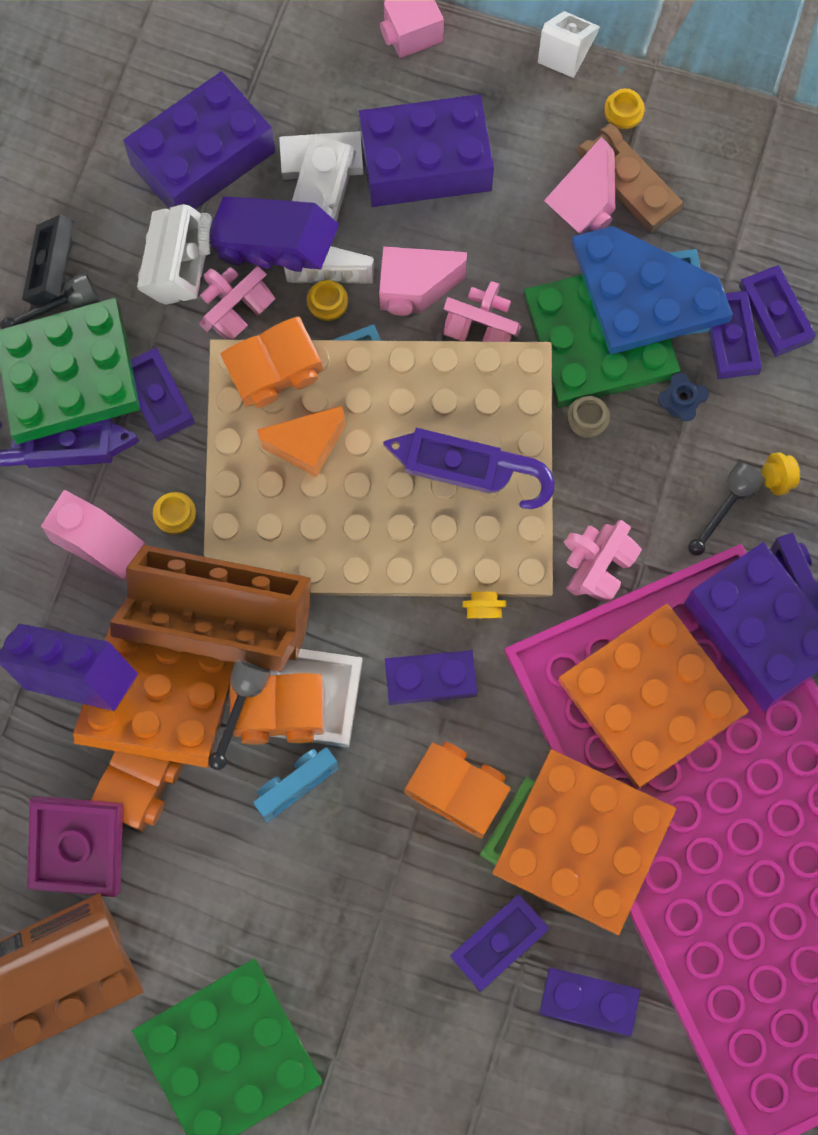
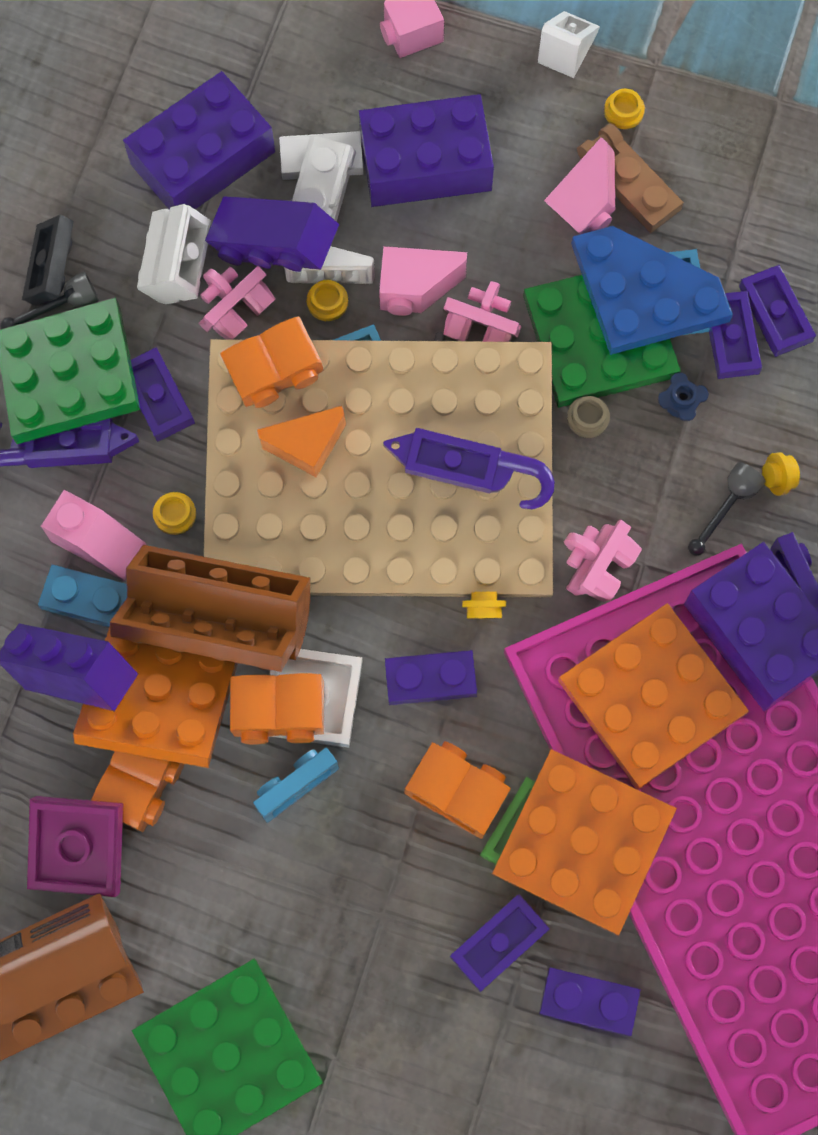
(82, 595): none -> dark azure plate
(204, 232): white leg -> none
(247, 682): hinge -> none

